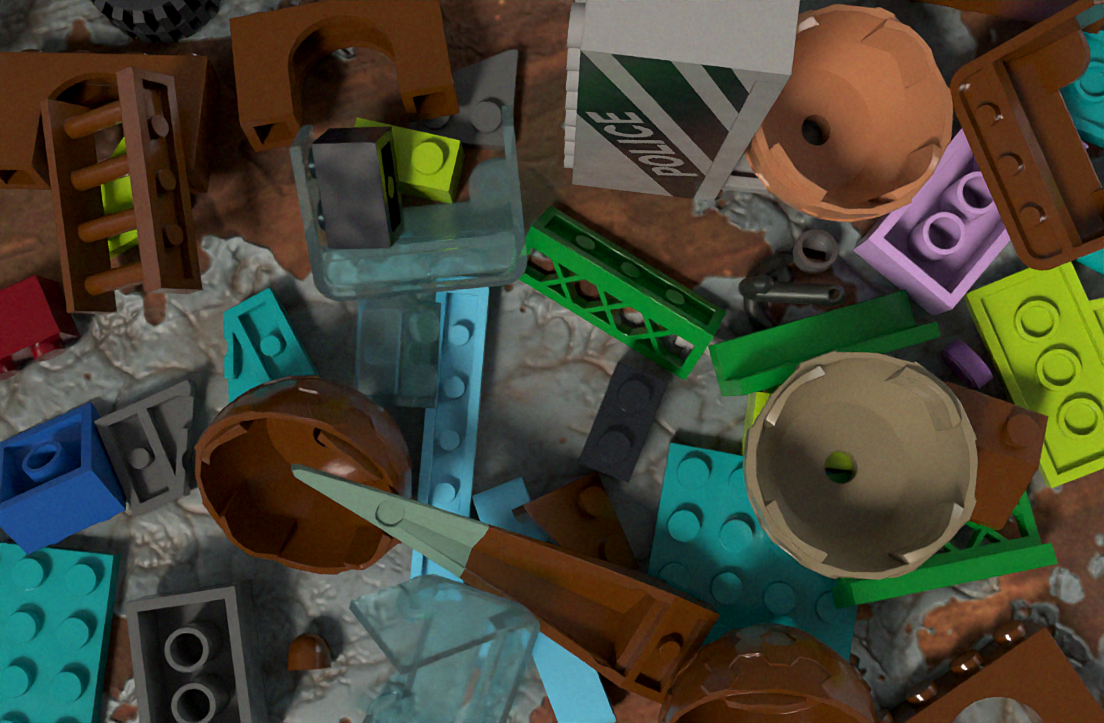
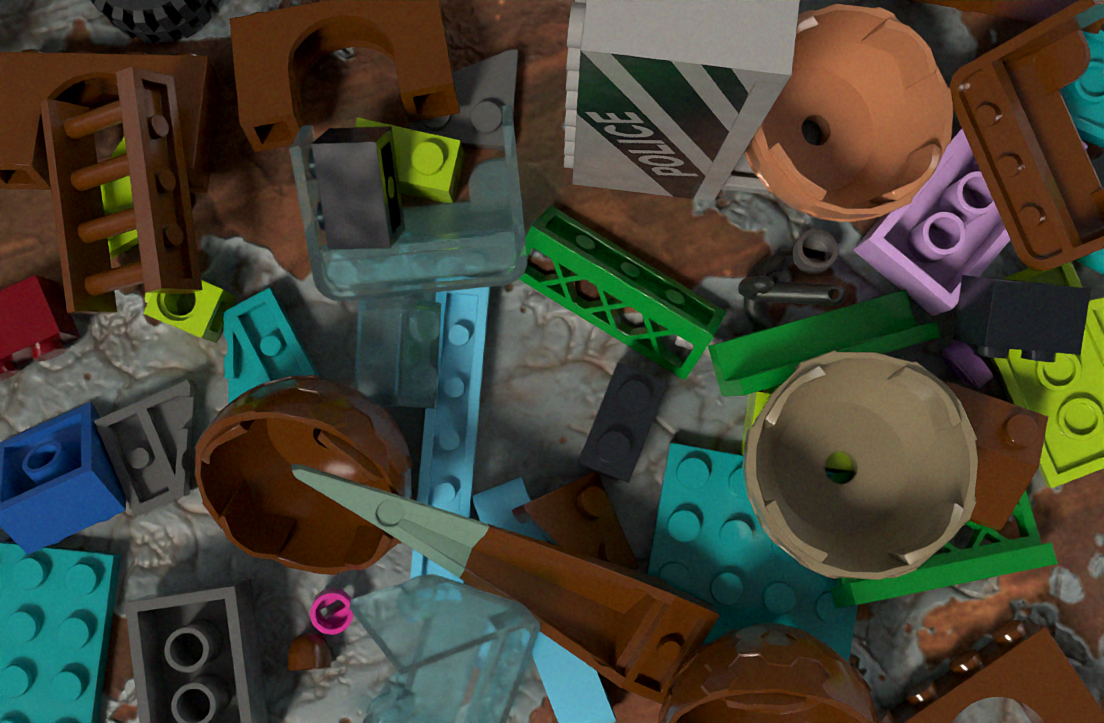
(205, 318): none -> lime brick
(335, 620): none -> dark pink hinge
(1021, 316): none -> black brick

